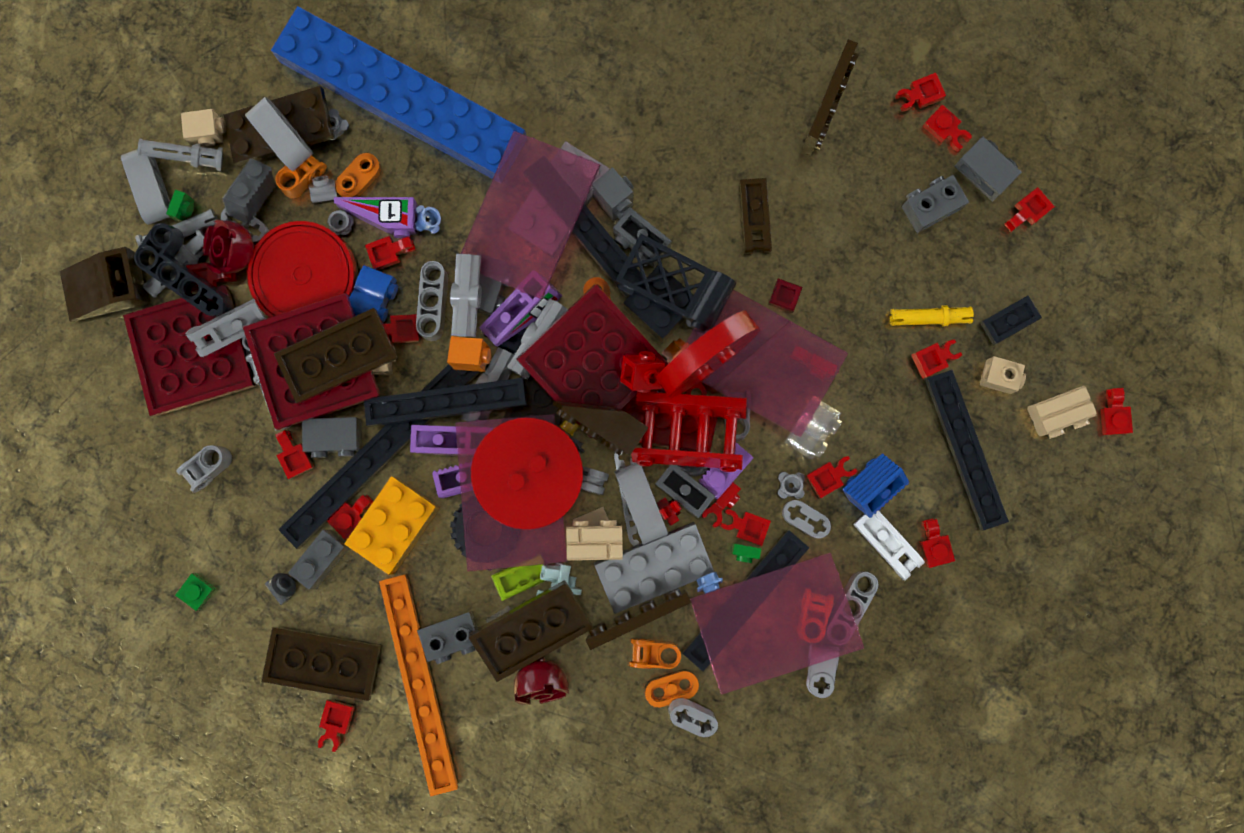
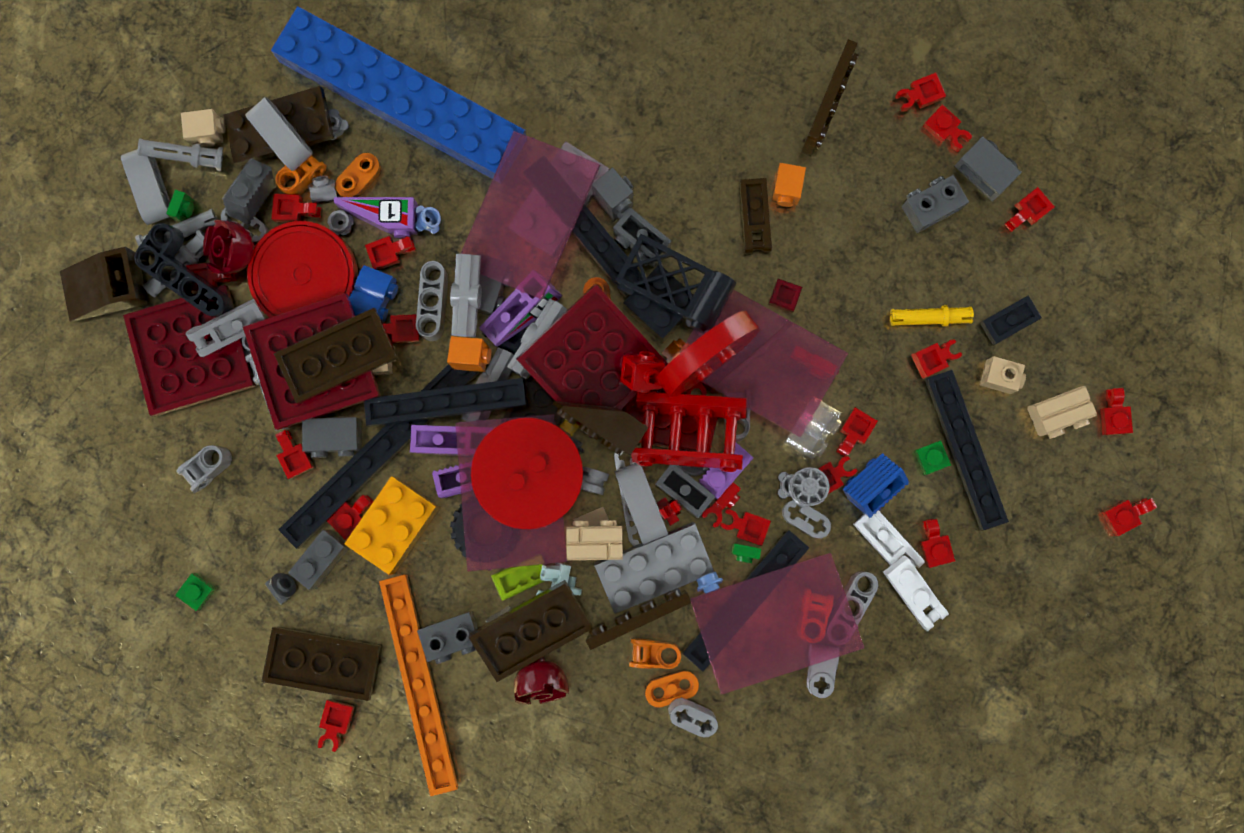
(290, 208): none -> red plate
(788, 184): none -> orange brick
(808, 487): none -> light grey wheel
(856, 428): none -> red plate
(915, 592): none -> white plate
(932, 457): none -> green plate
(1124, 515): none -> red plate

